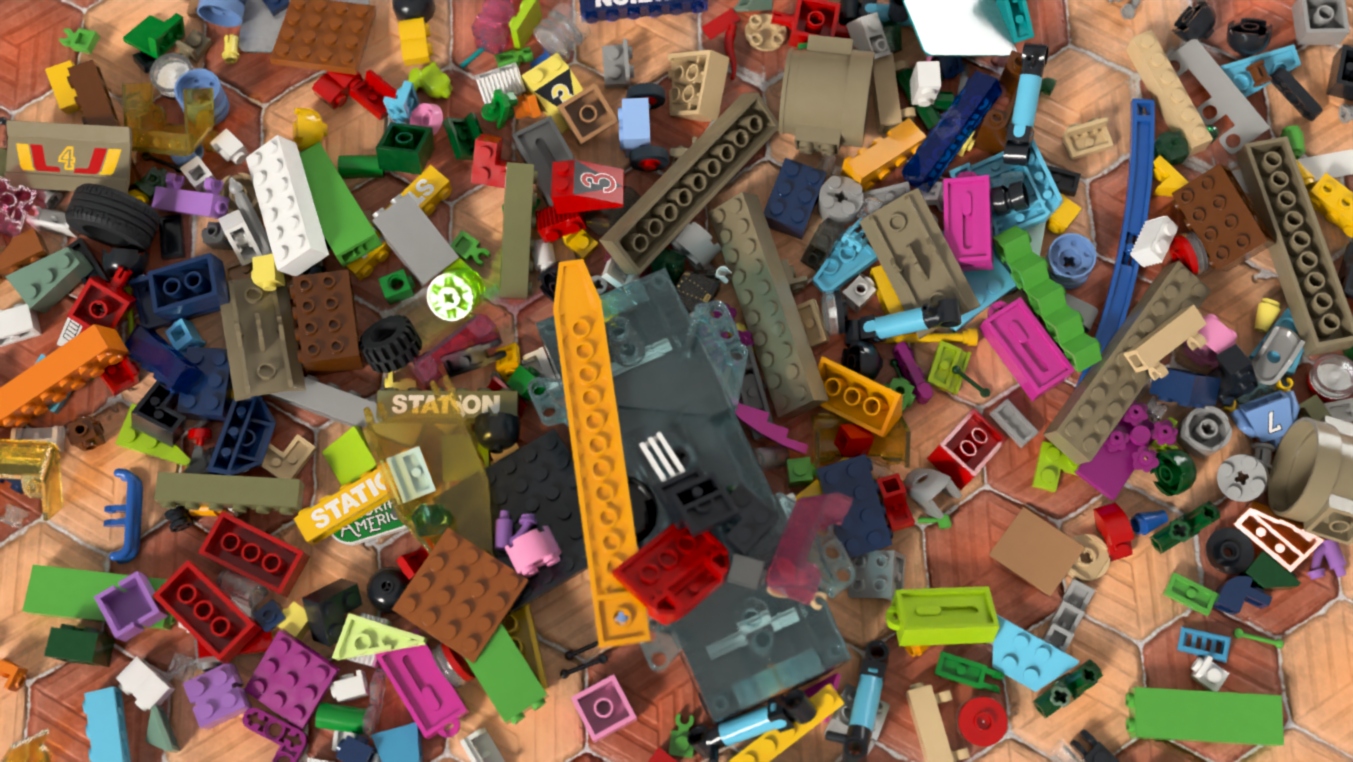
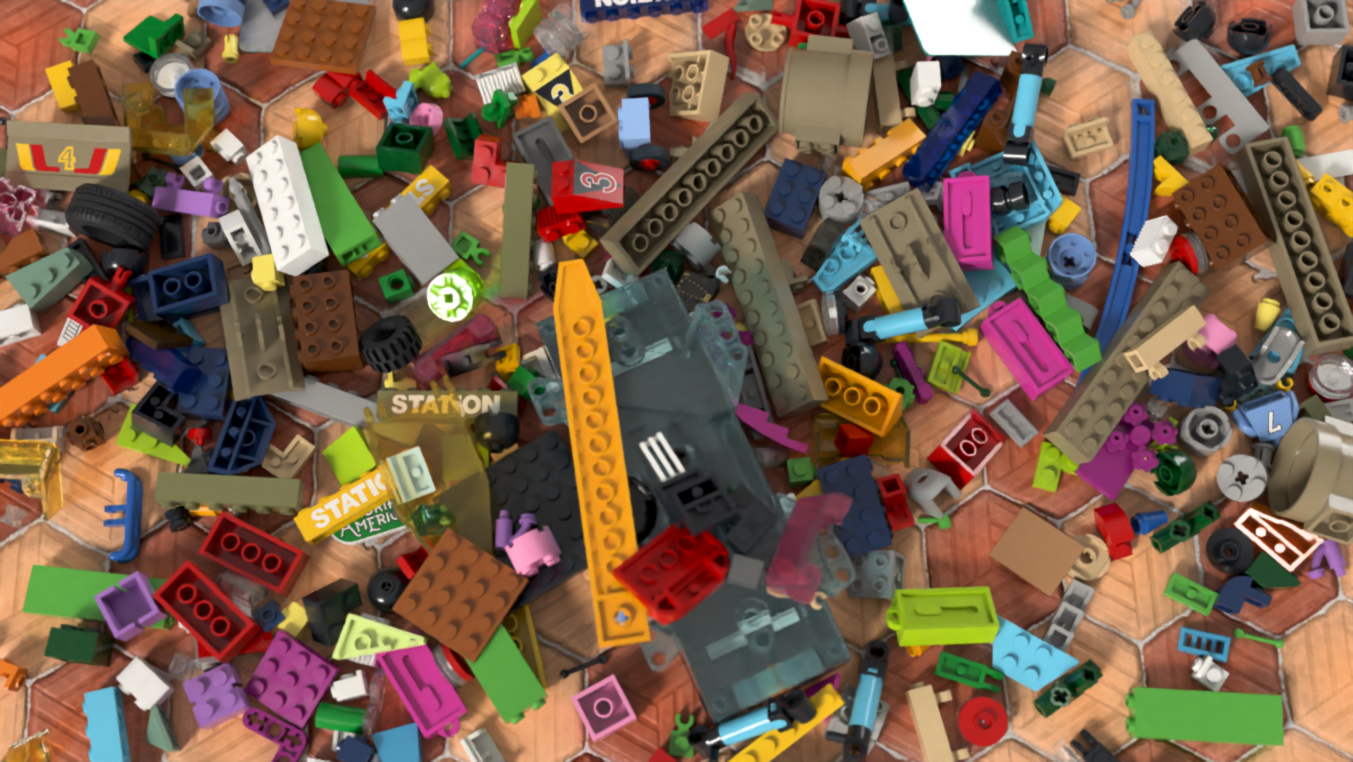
(159, 334): none -> dark brown tile
(569, 654): black hinge -> none

